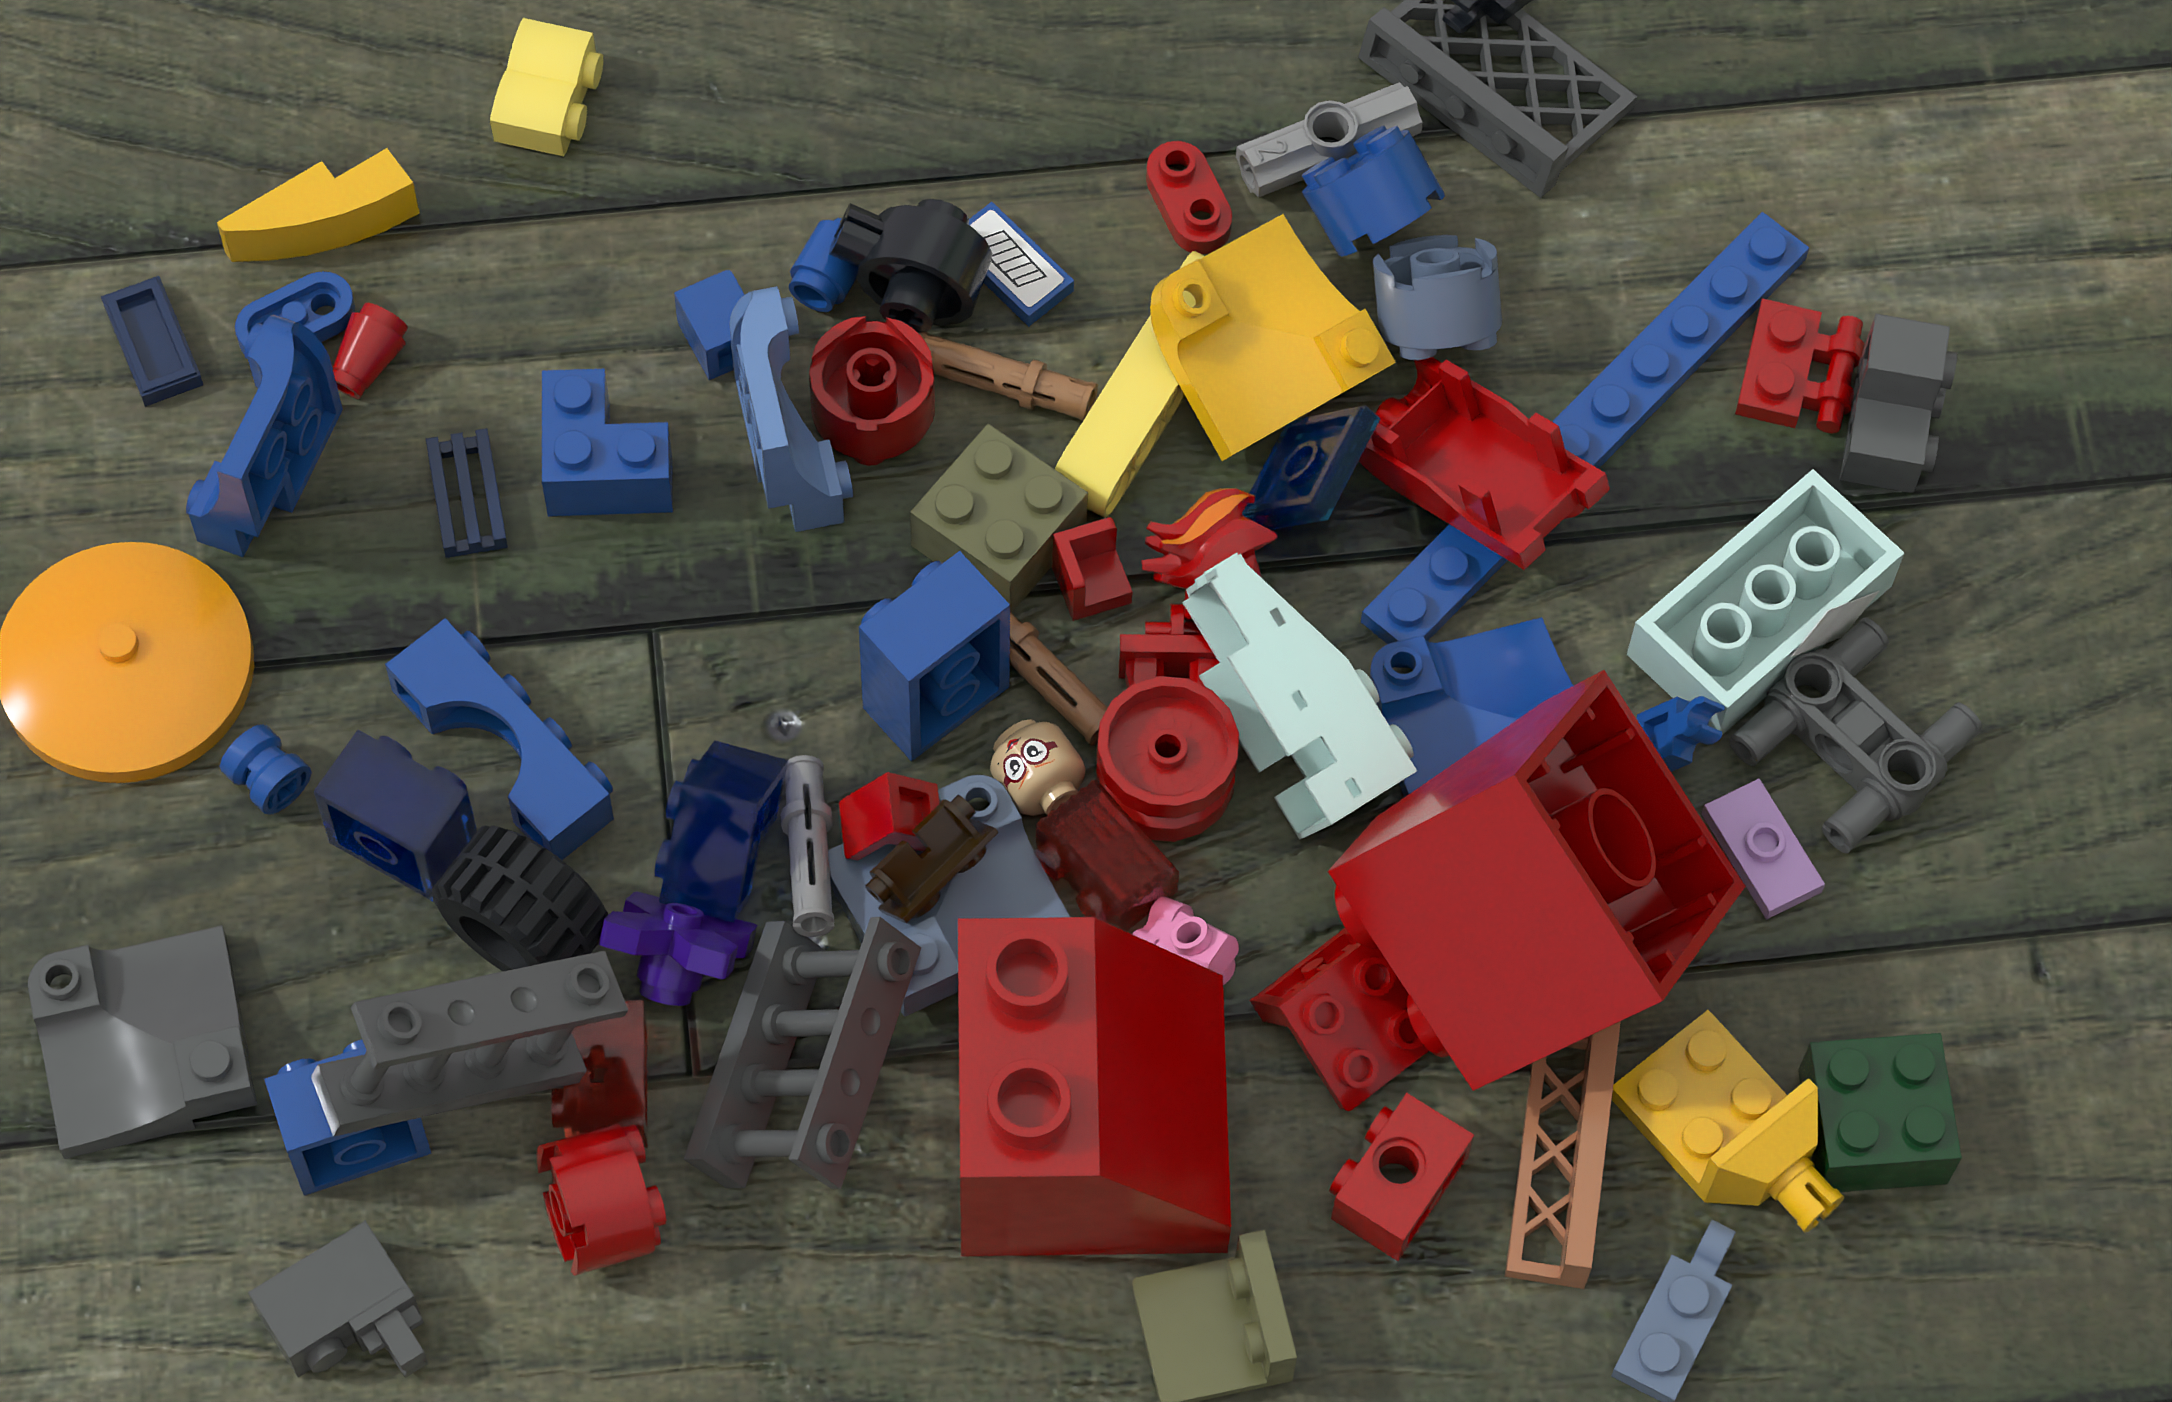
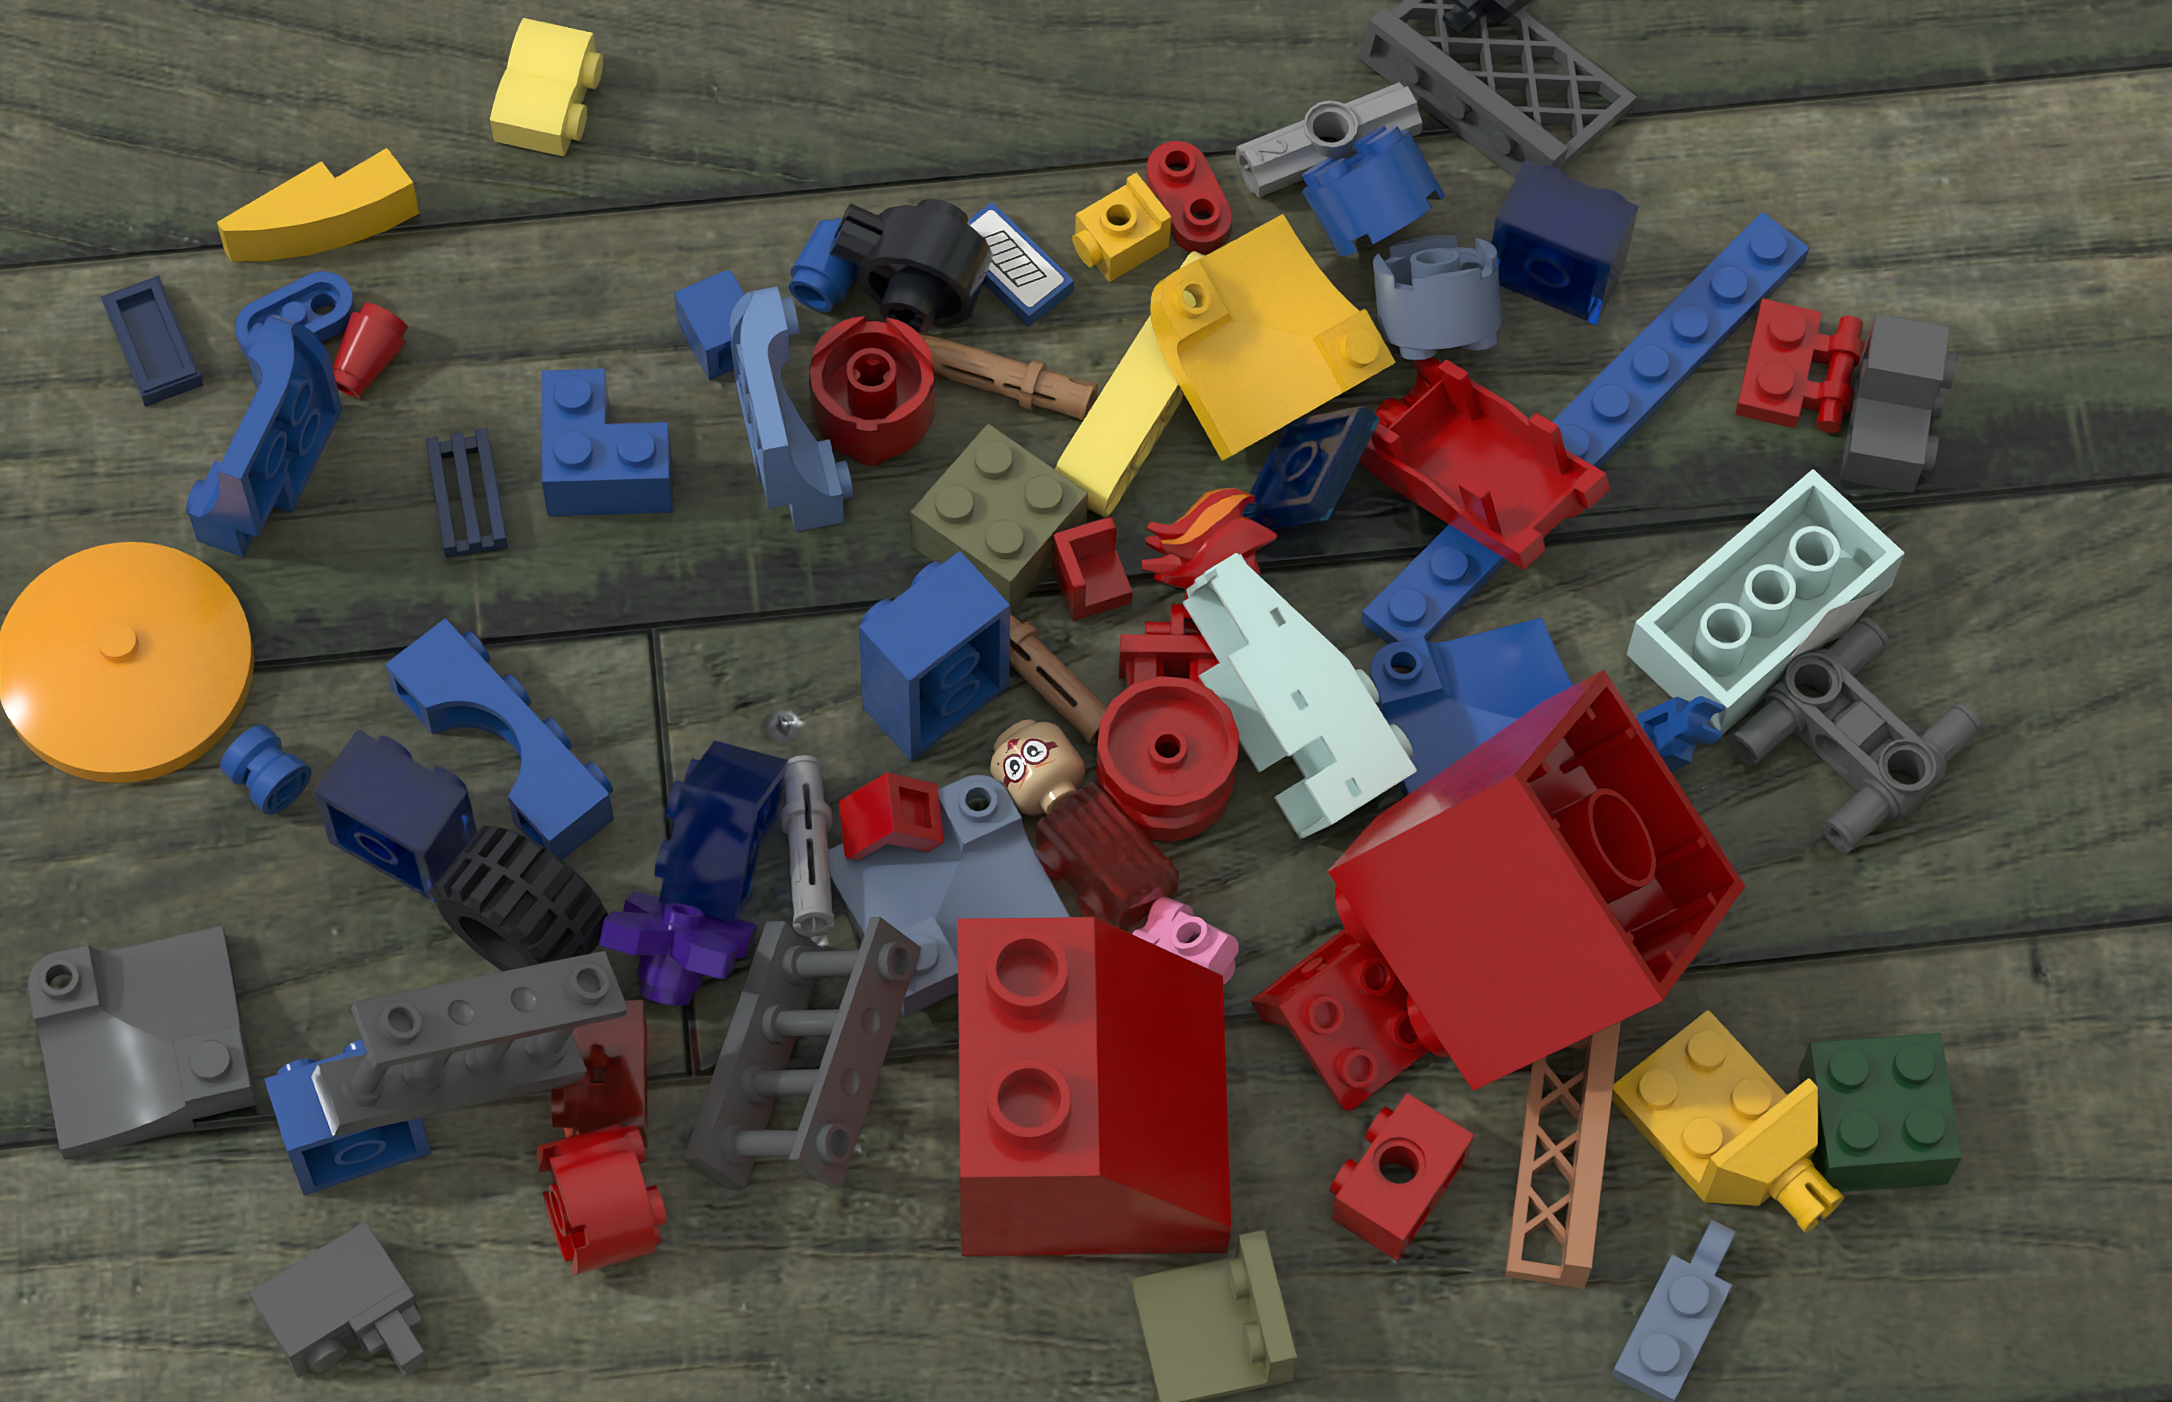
(910, 882): dark brown hinge -> none
(1124, 247): none -> yellow brick
(1562, 241): none -> clear blue brick
(1762, 849): lavender plate -> none

